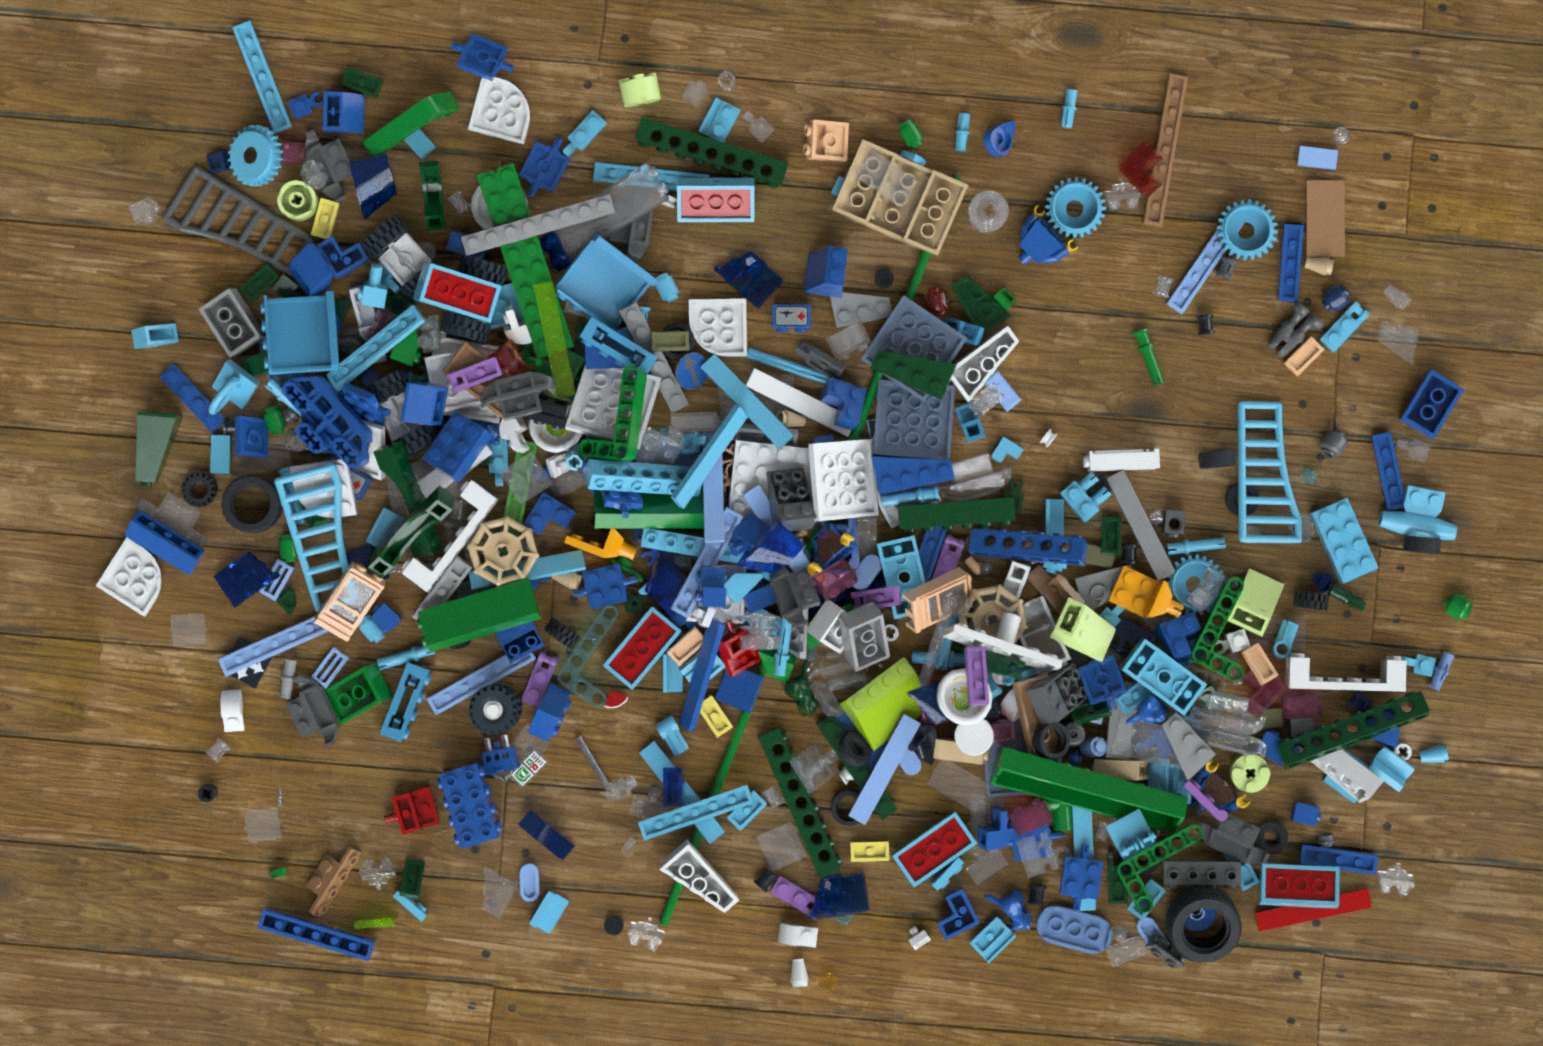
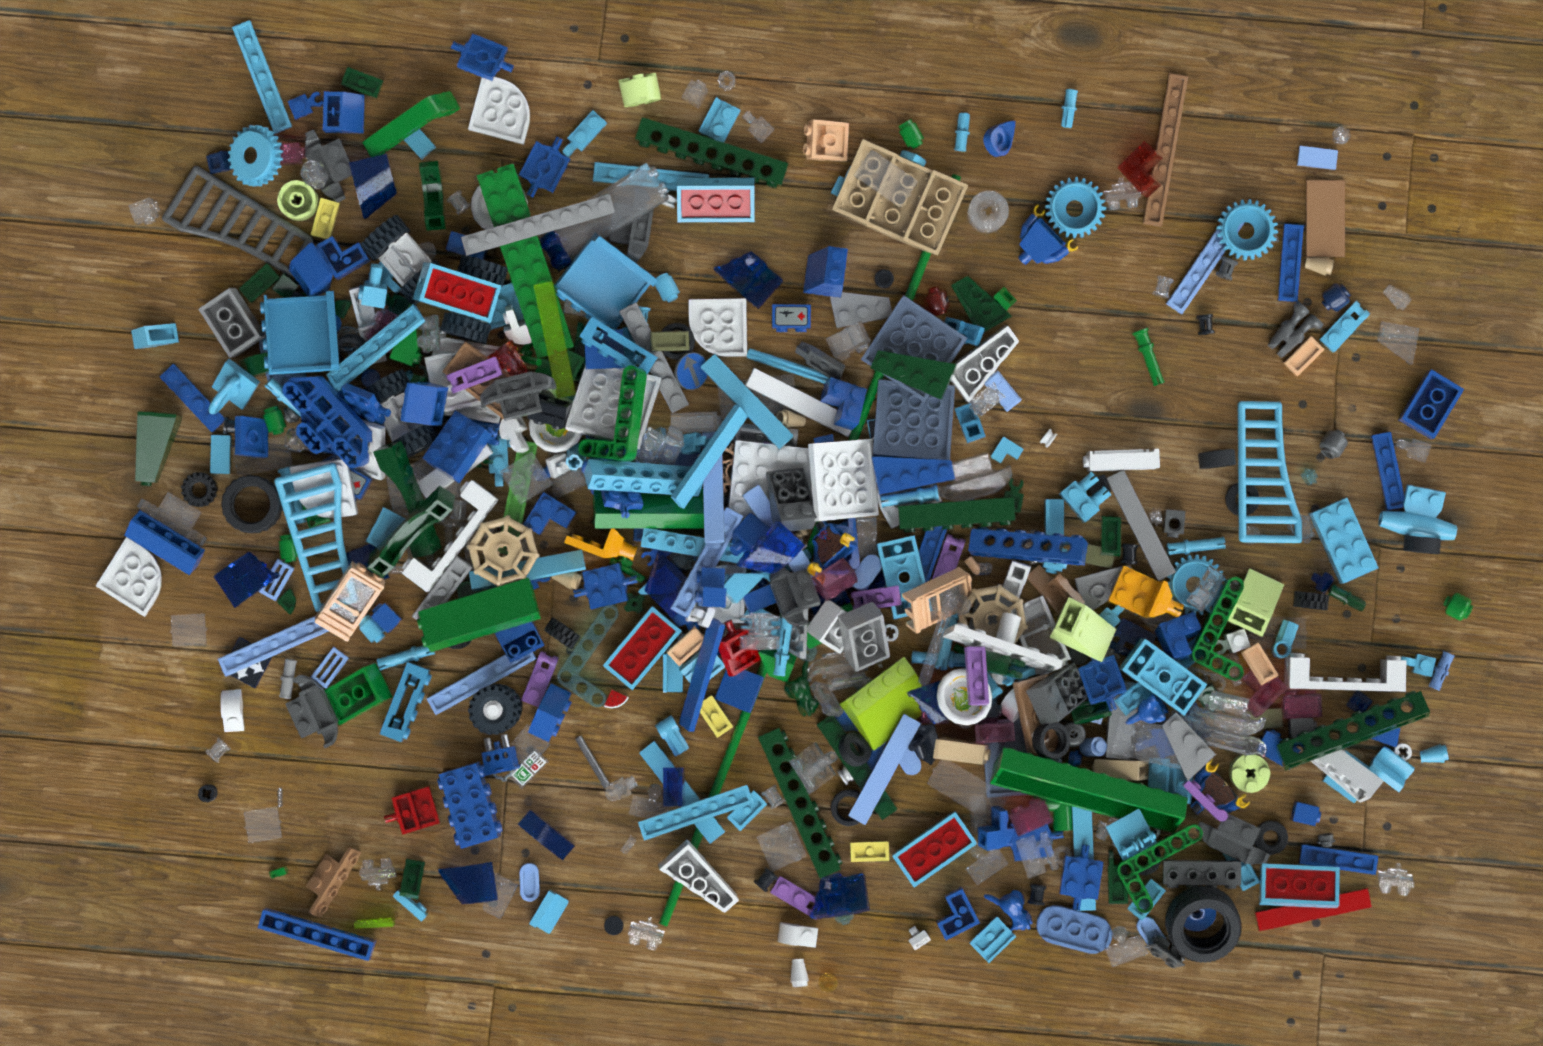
(471, 882): none -> clear blue slope
(943, 878): medium azure plate -> none
(974, 738): white tile -> none

